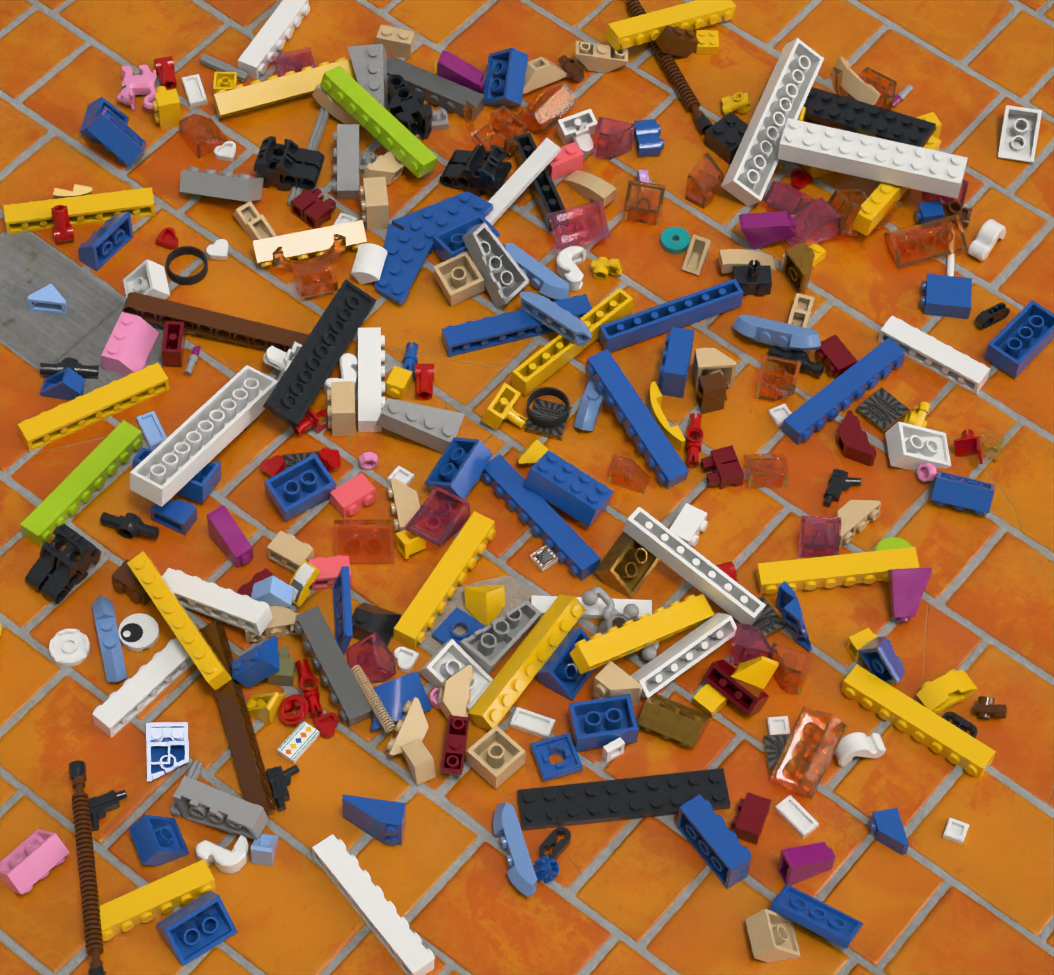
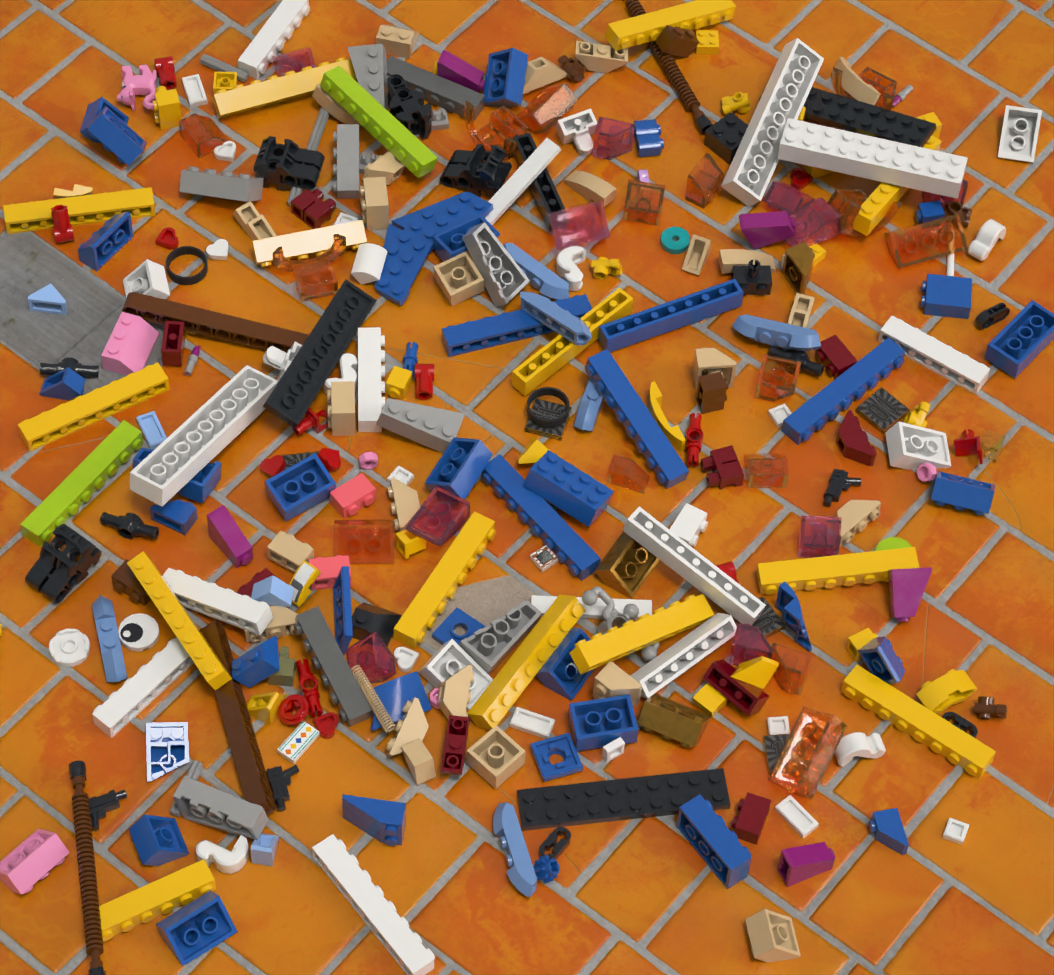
(485, 602): yellow slope -> none
(502, 409): yellow brick -> none
(566, 161): coral brick -> none
(676, 362): blue brick -> none
(816, 916): blue tile -> none

